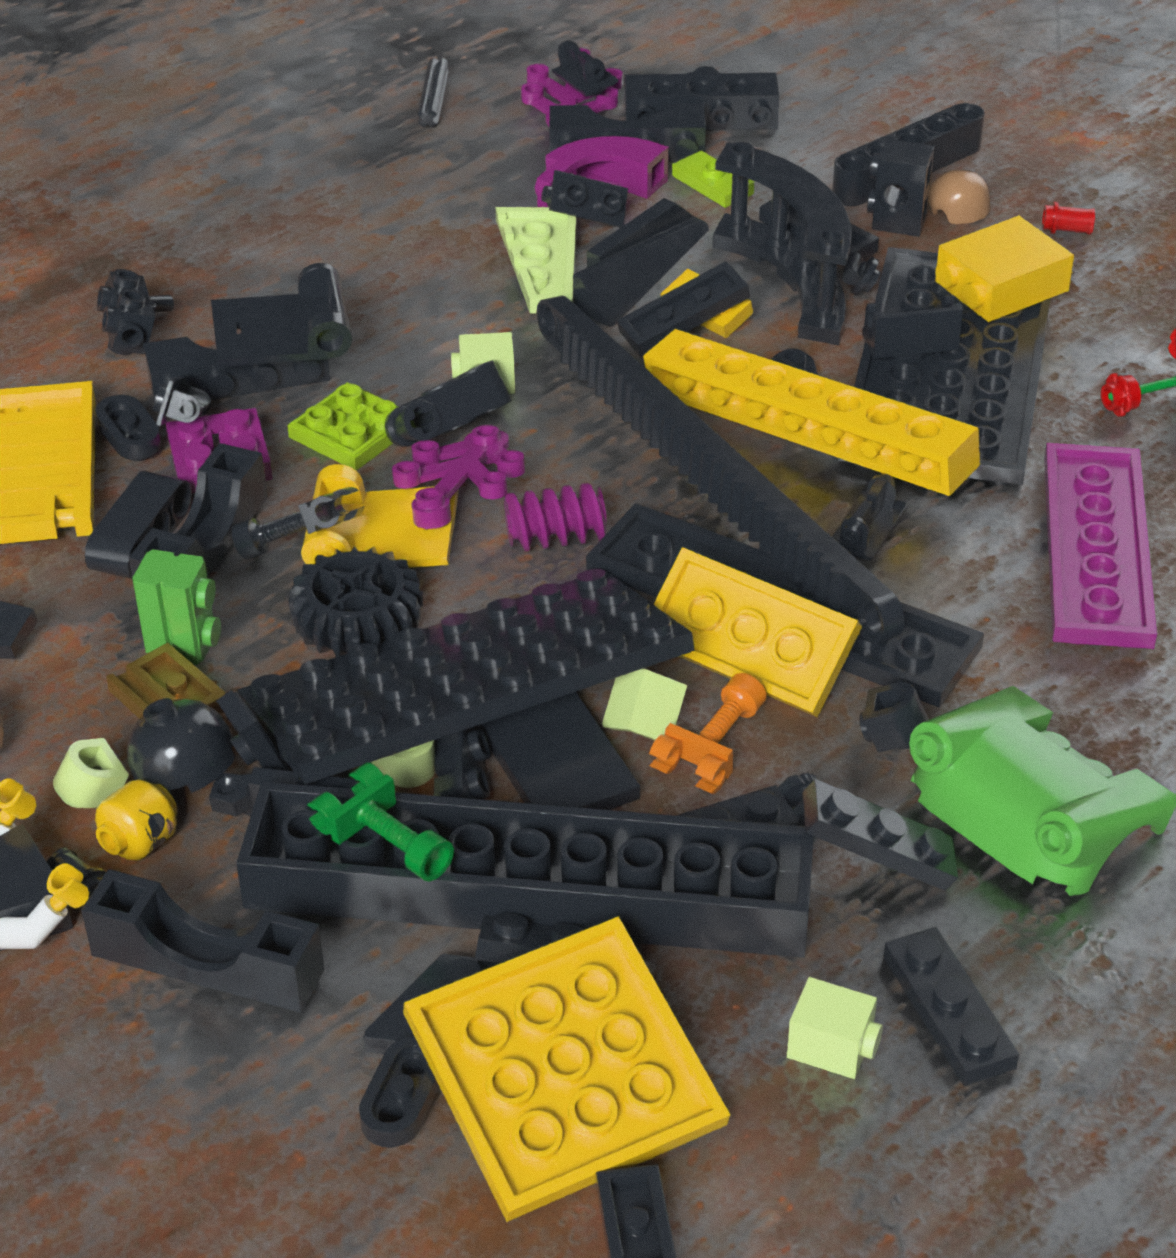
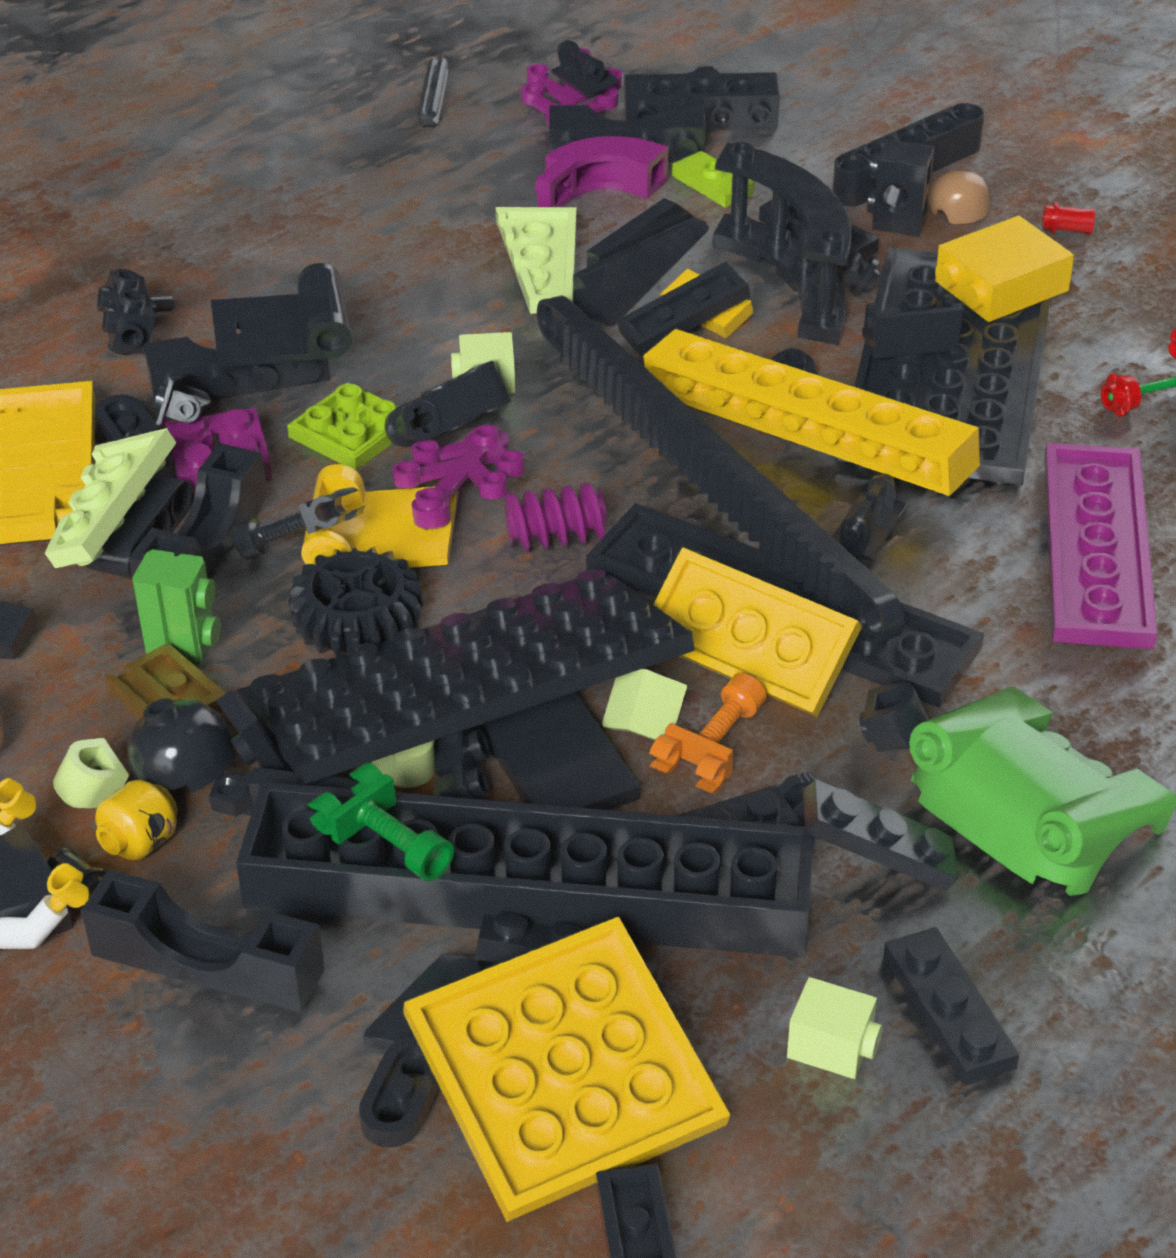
(109, 492): none -> yellowish green wing
(586, 198): black hinge -> none

